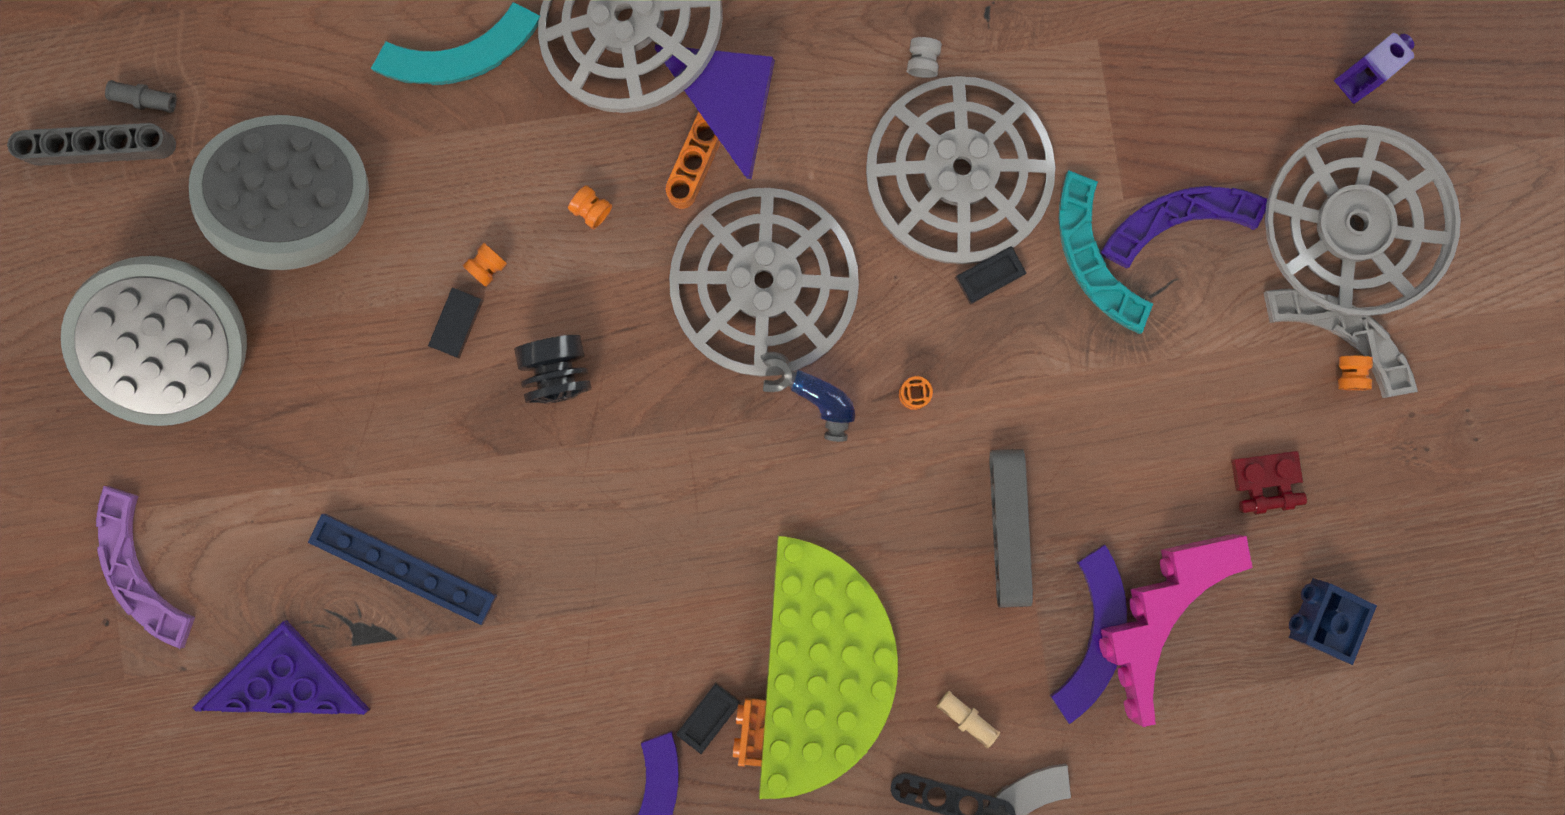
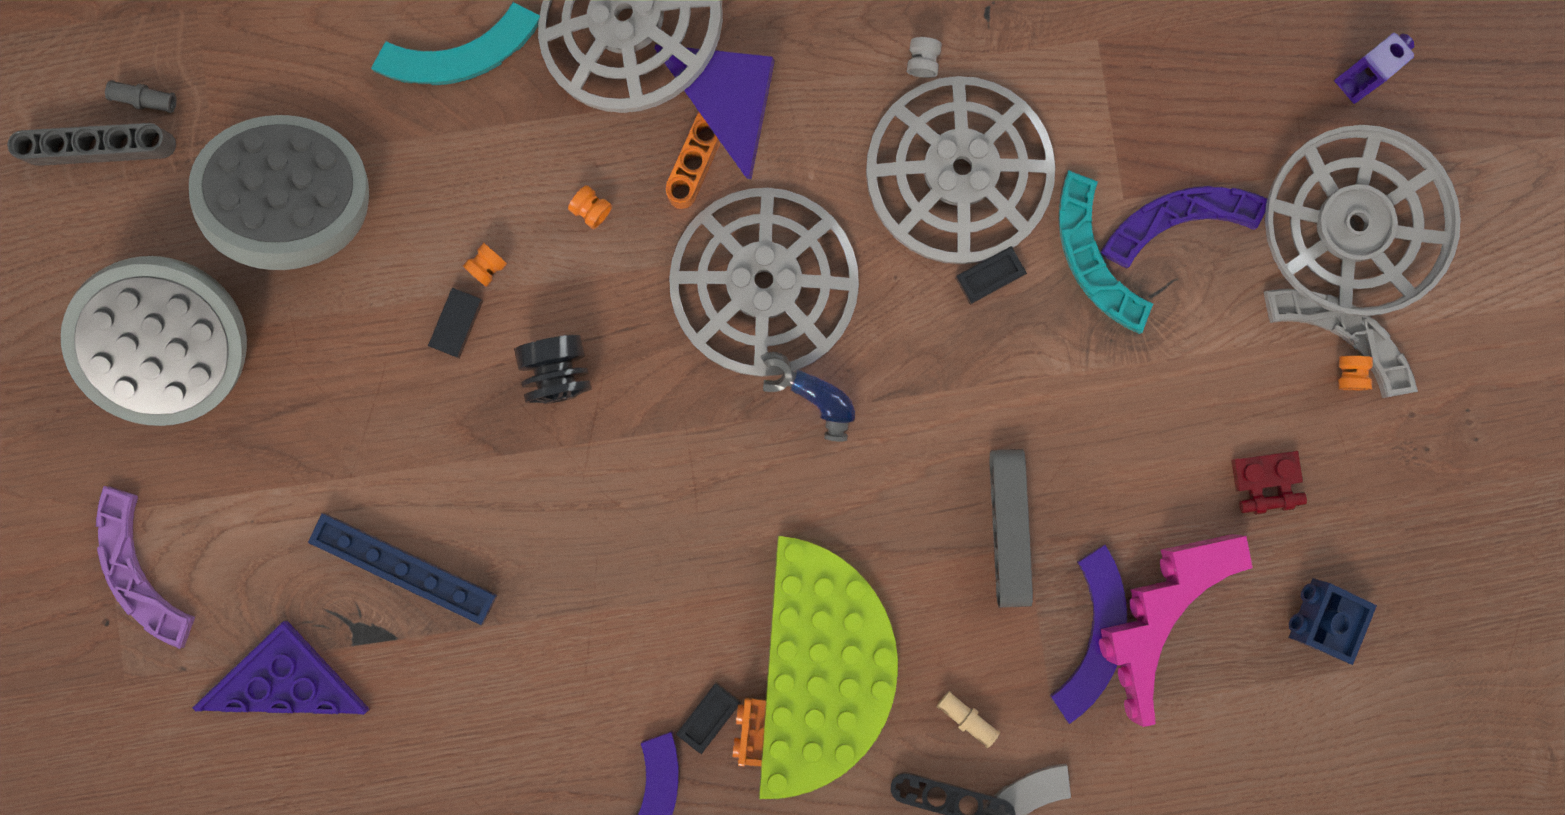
(911, 390): orange wheel -> none

